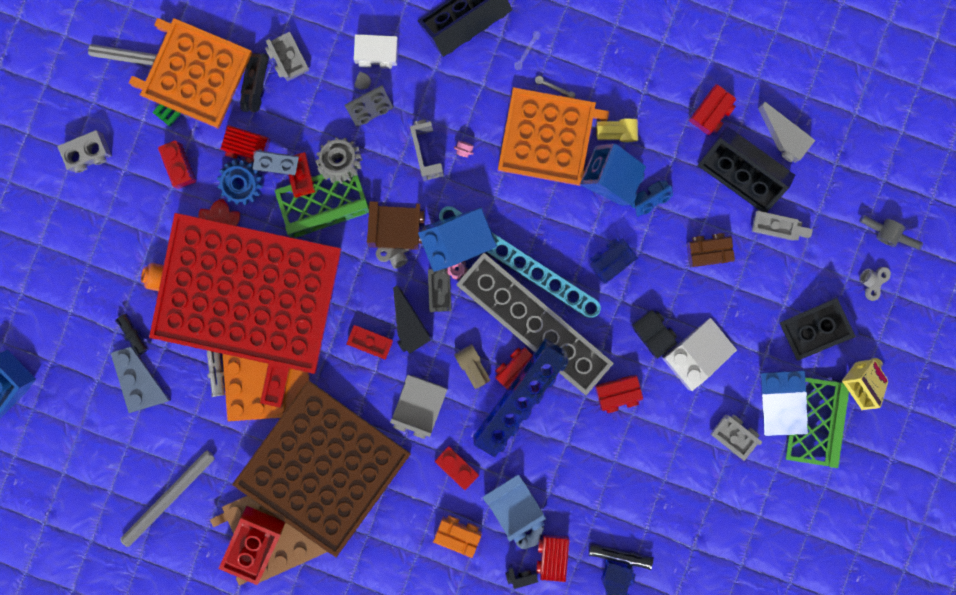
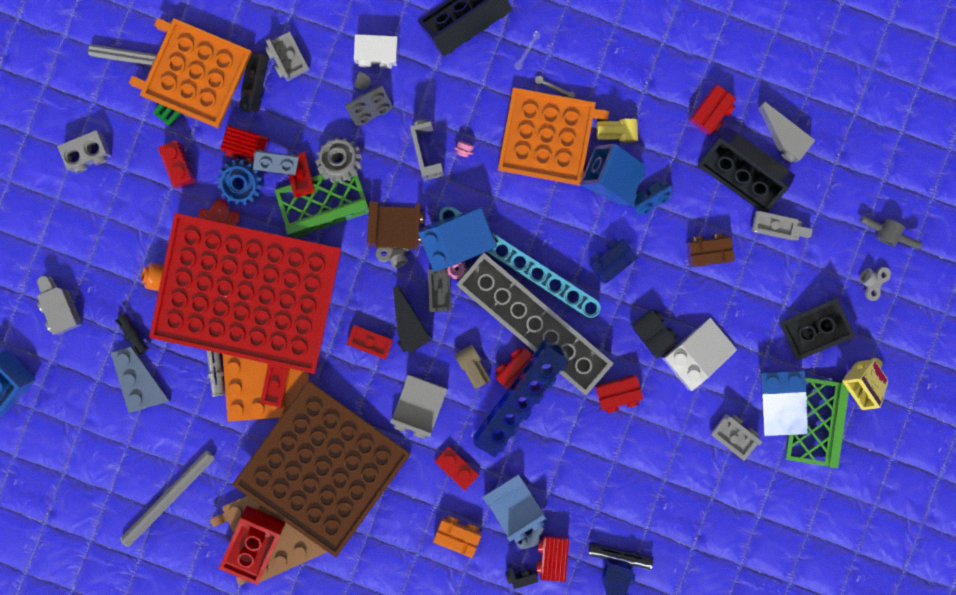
(57, 307): none -> light grey hinge

